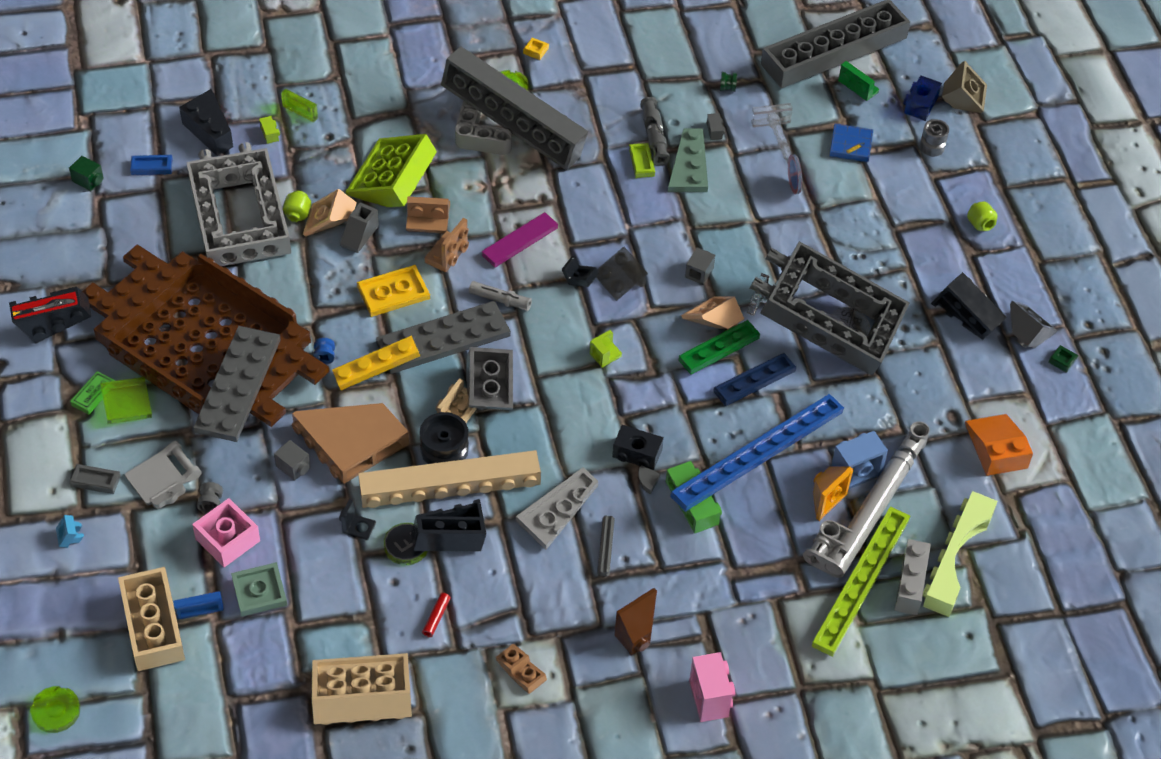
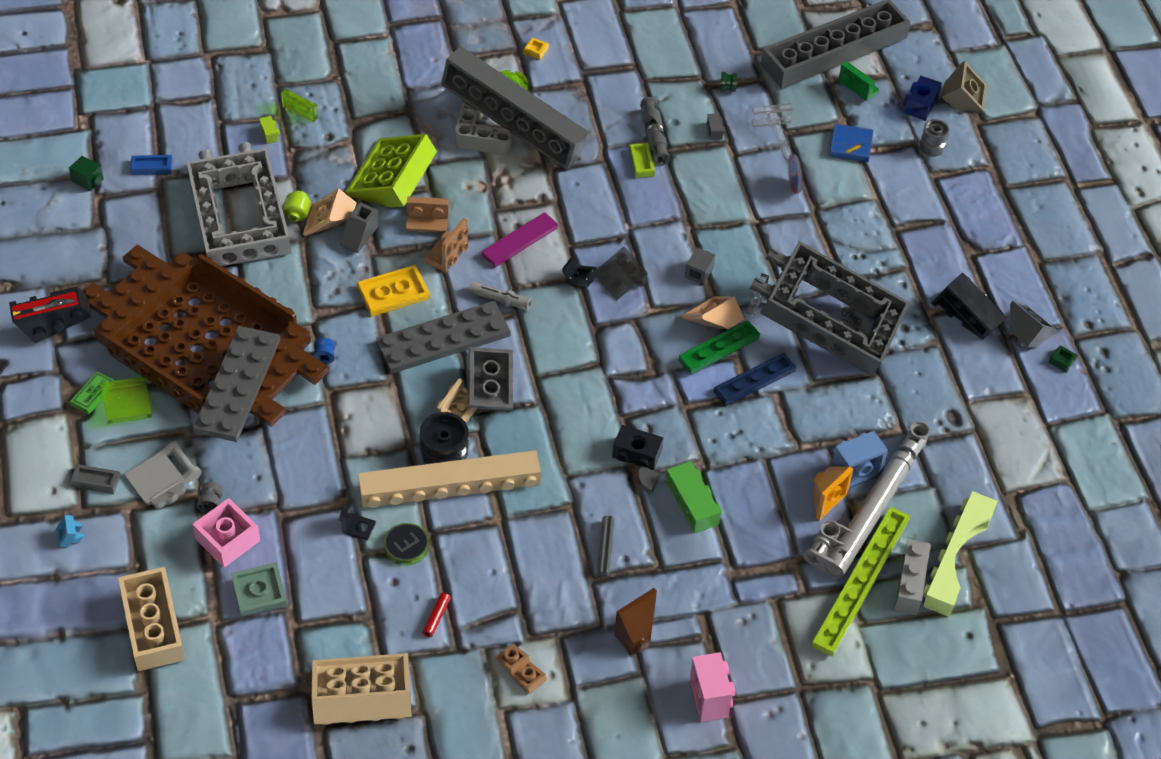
(55, 709): clear neon green tile -> none
(198, 605): blue tile -> none
(207, 122): black wedge -> none
(292, 460): dark grey brick -> none
(351, 436): medium nougat slope -> none
(376, 362): yellow plate -> none
(450, 529): black wedge -> none
(554, 510): light grey wing -> none
(604, 350): lime panel -> none
(690, 163): sand green wing -> none
(756, 452): blue plate -> none
(982, 216): lime head -> none
(999, 444): orange slope -> none

